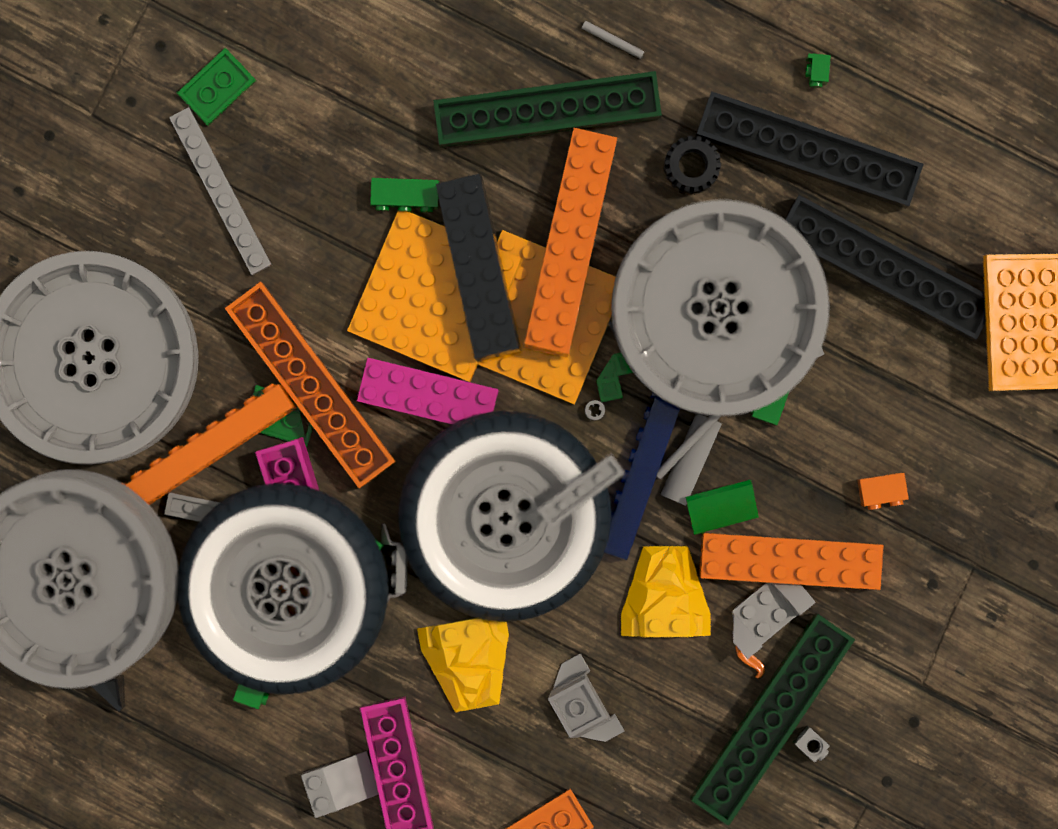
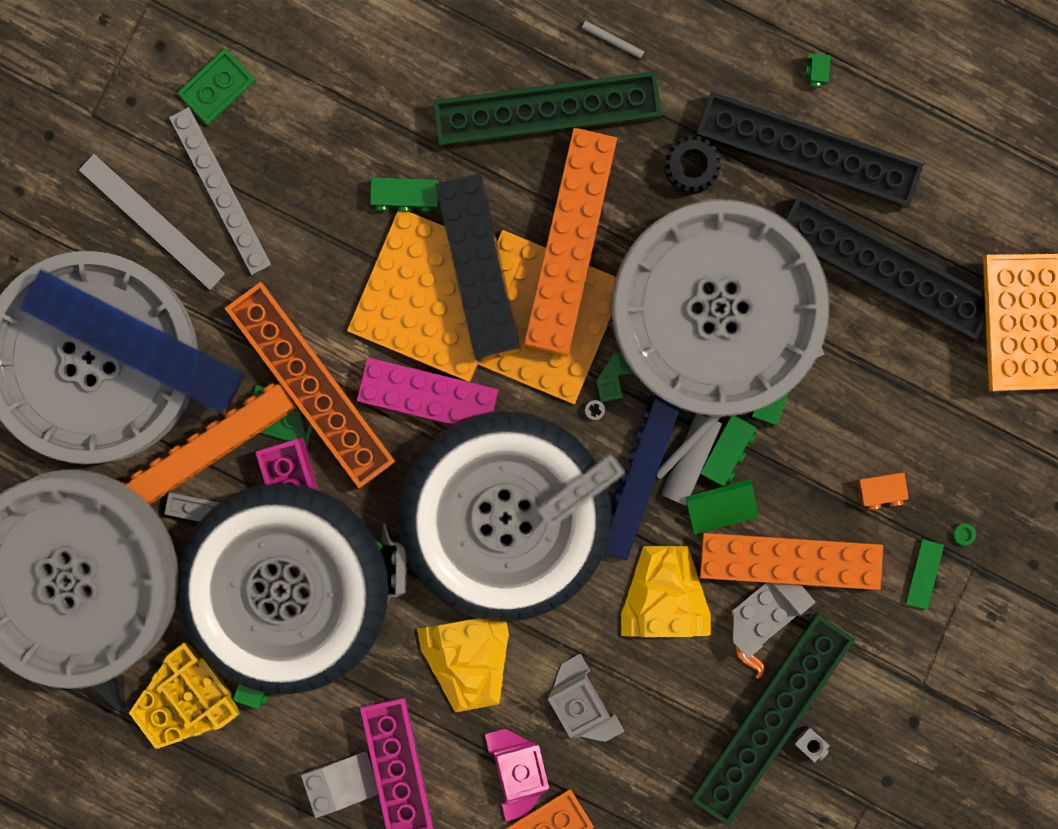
(132, 341): none -> clear blue brick
(152, 222): none -> light grey tile
(183, 699): none -> yellow wedge
(519, 771): none -> dark pink piece
(728, 450): none -> green brick
(924, 574): none -> green tile
(964, 534): none -> green tile

